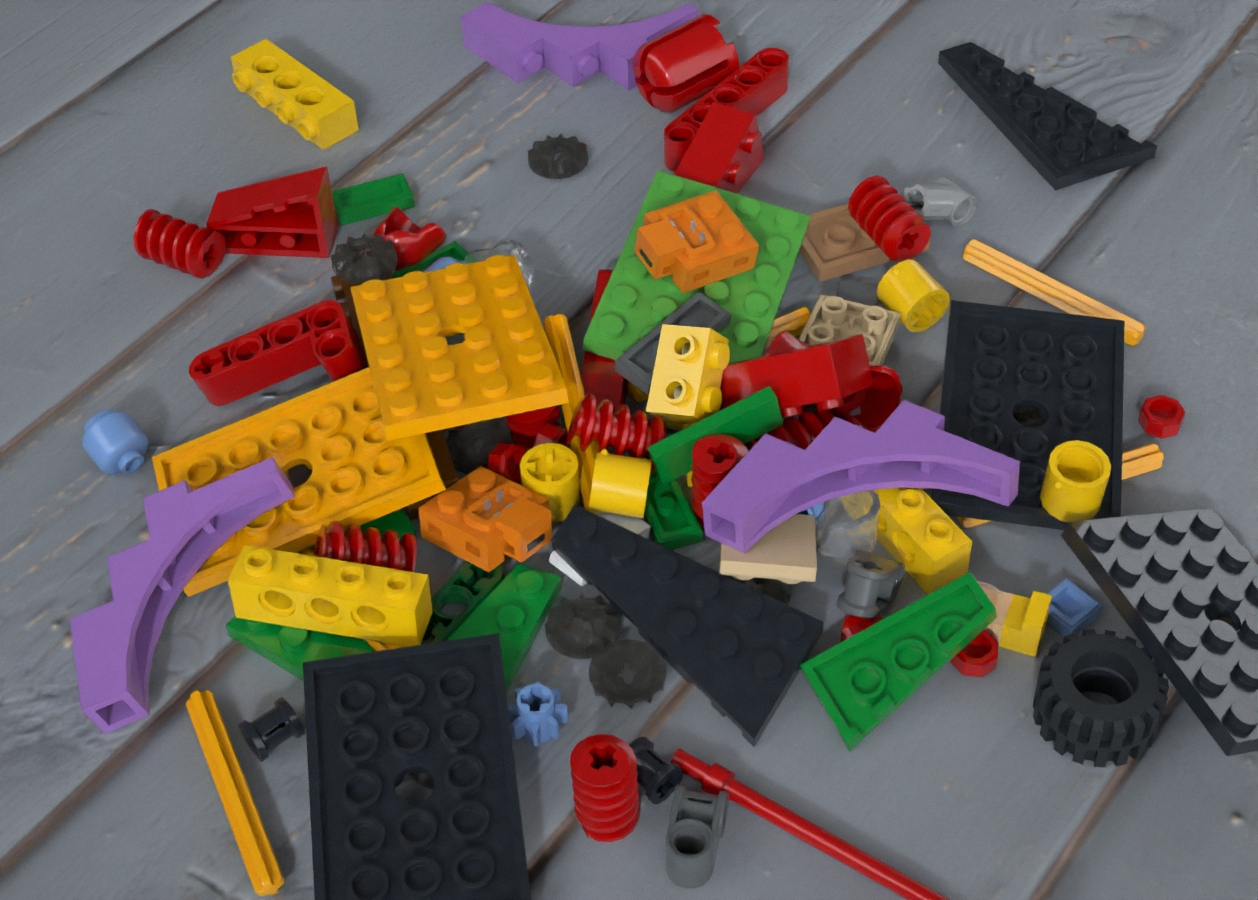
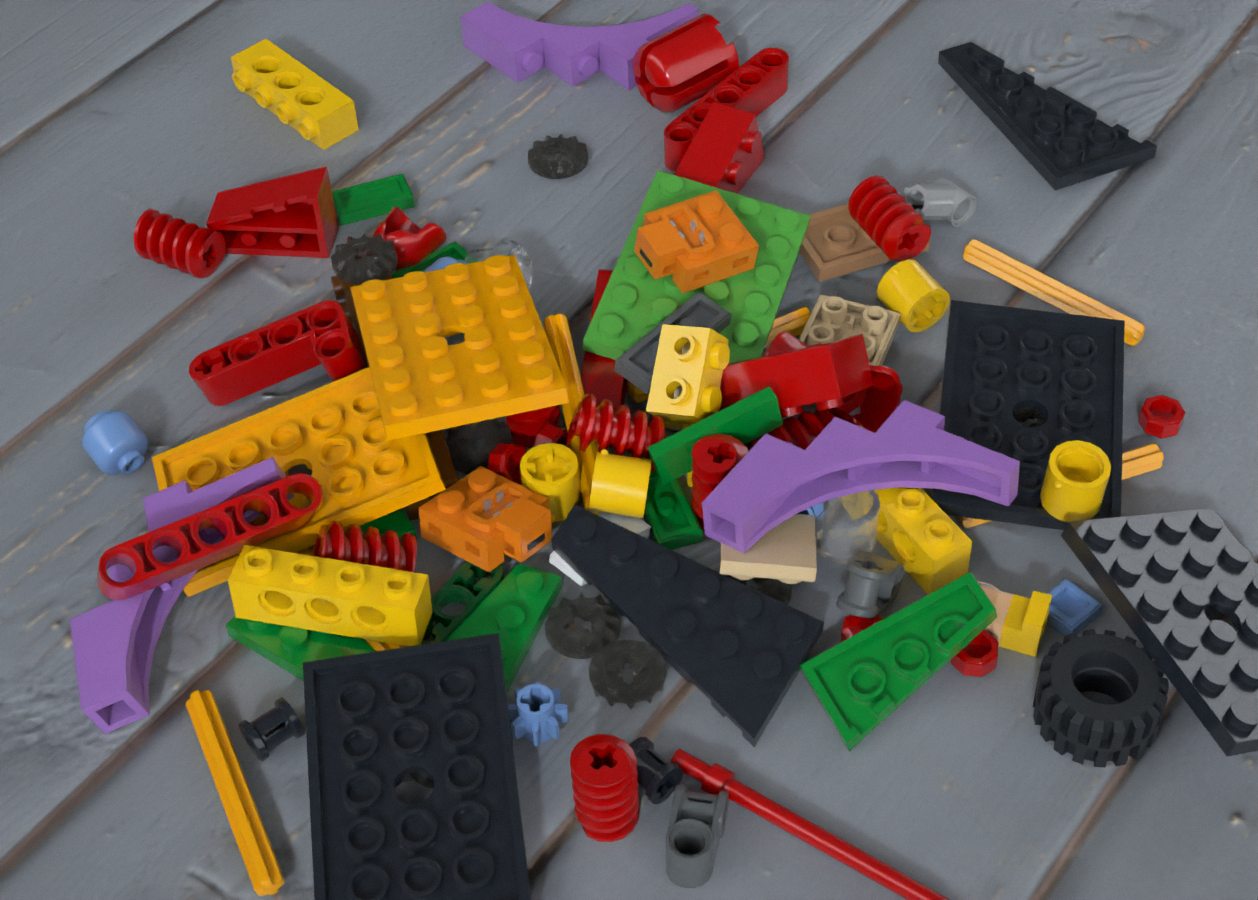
(195, 553): none -> red beam

